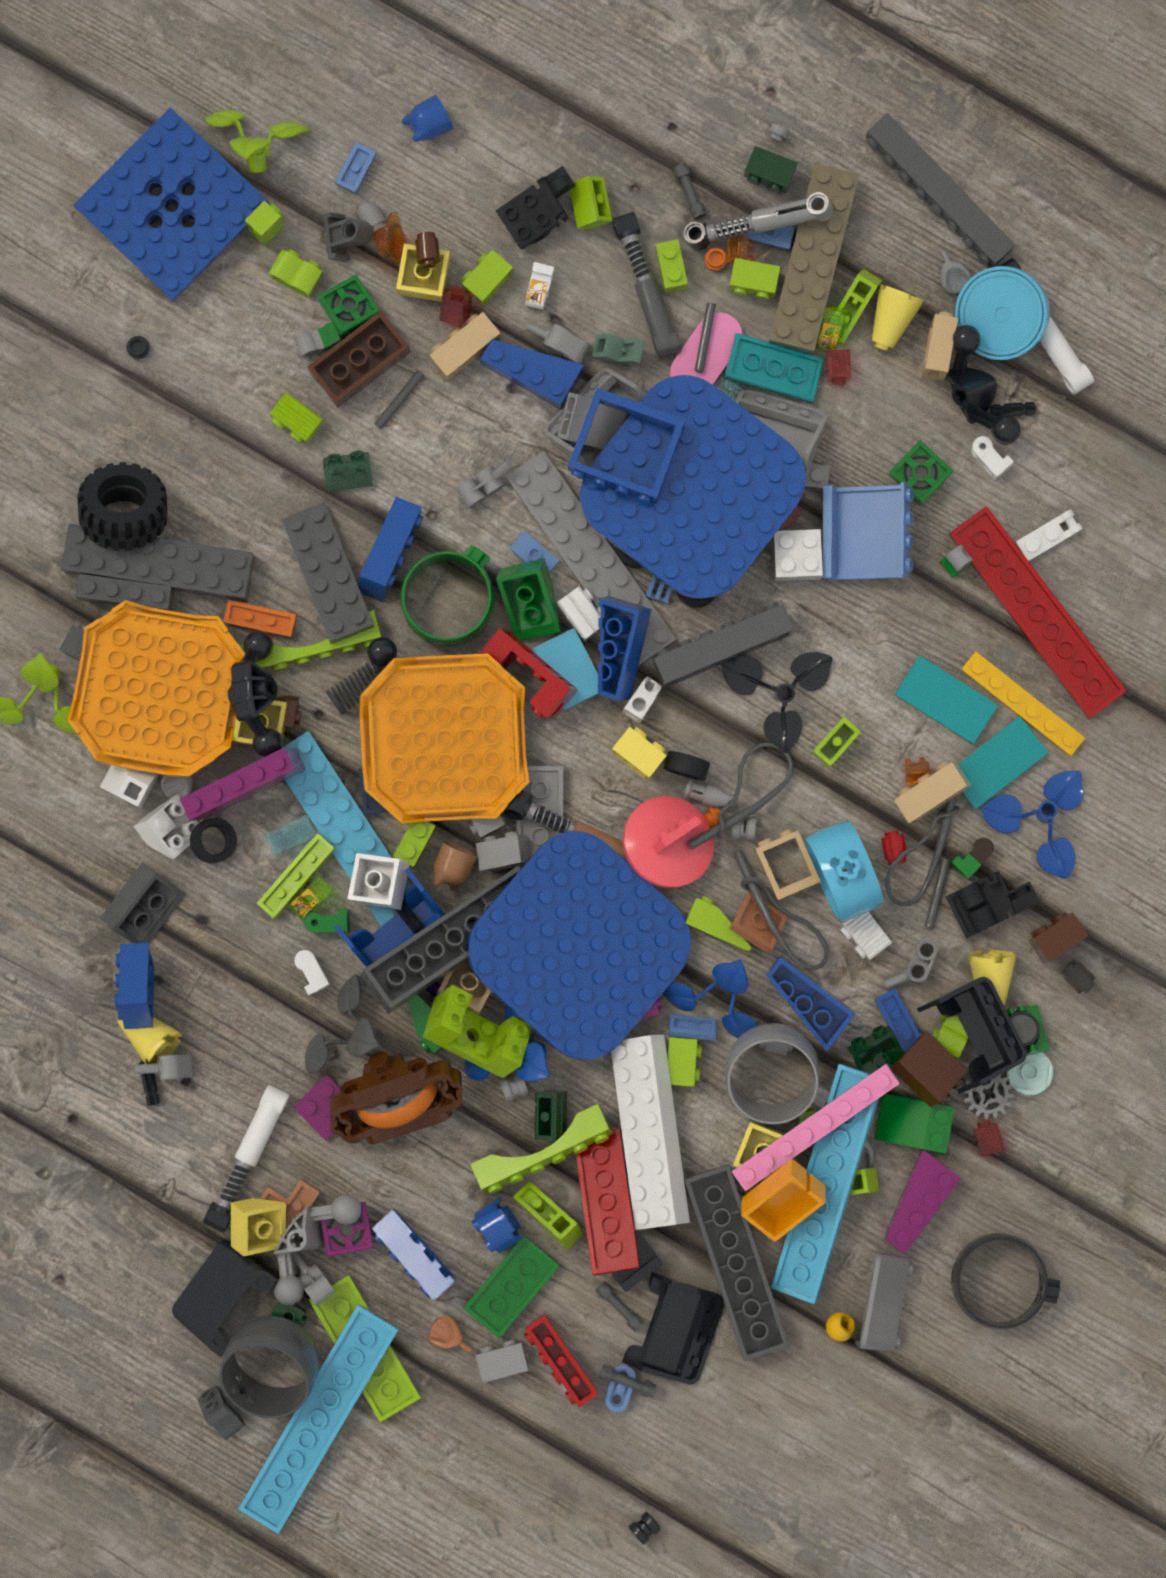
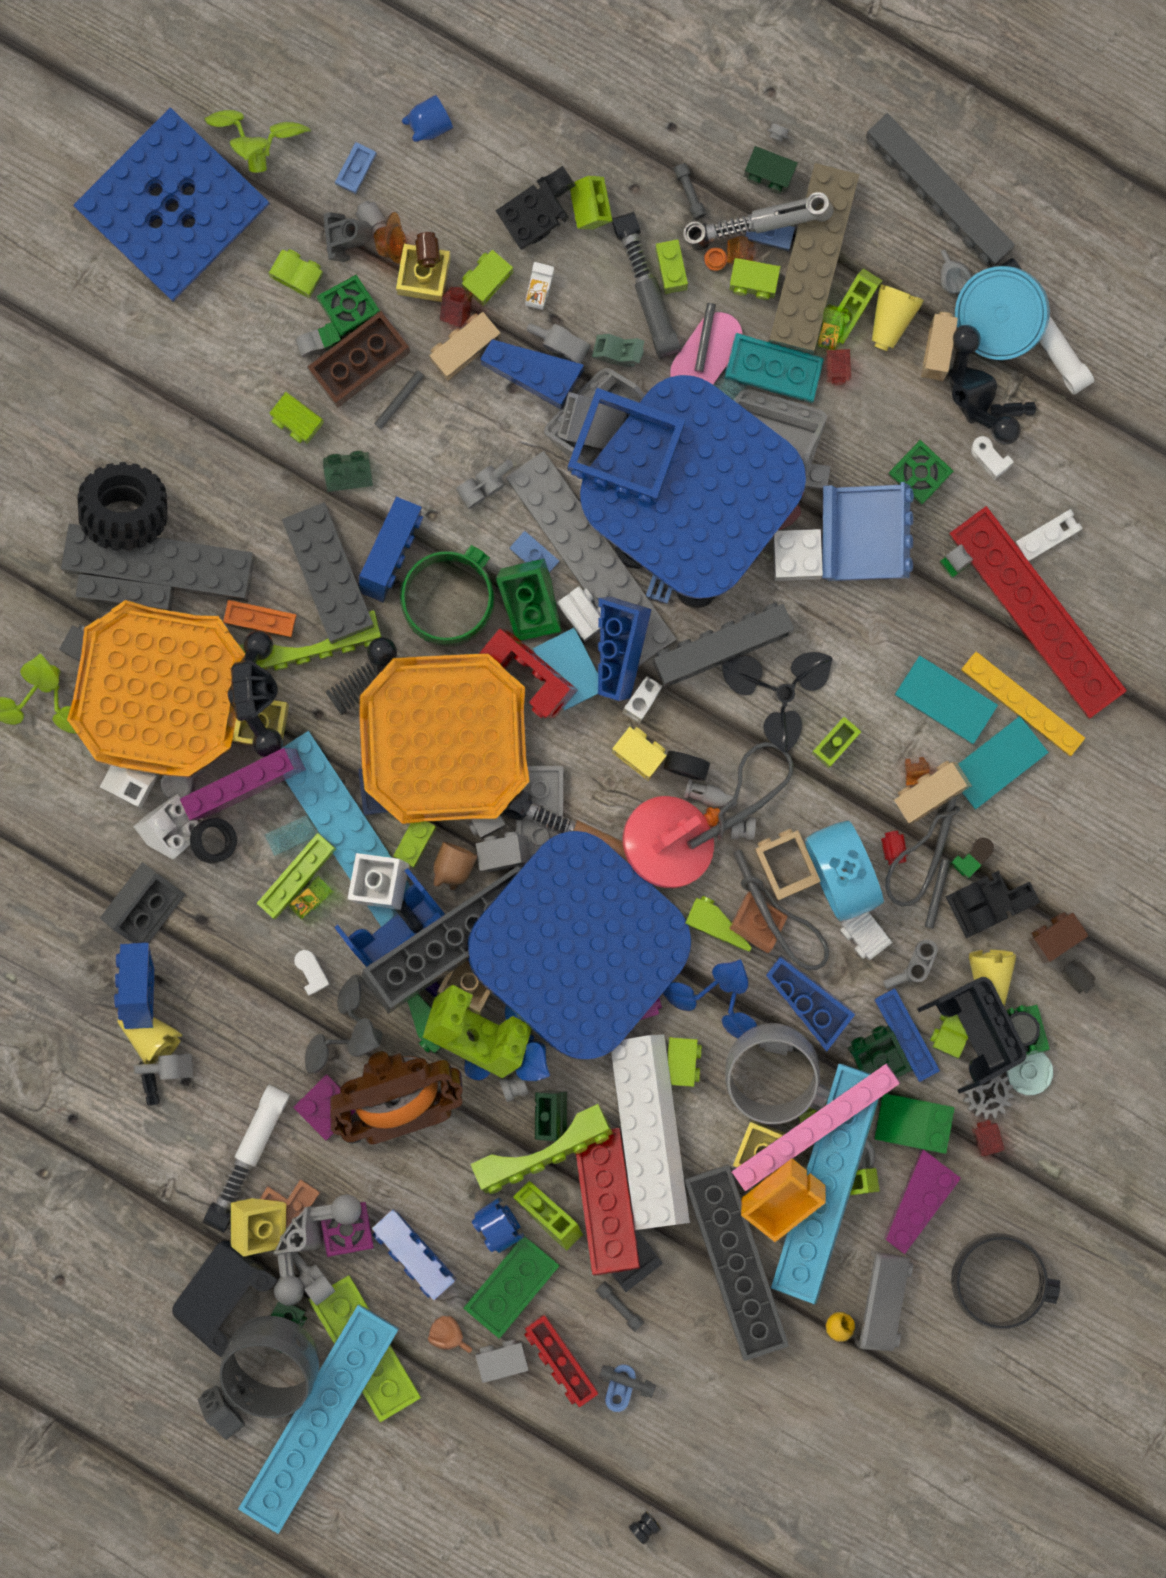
(138, 347): black plate -> none
(265, 222): lime brick -> none
(293, 716): reddish brown plate -> none
(321, 924): green leg -> none
(678, 1331): black windscreen -> none
(692, 1027): medium blue plate -> none
(930, 1070): reddish brown brick -> none
(1062, 789): blue plant -> none

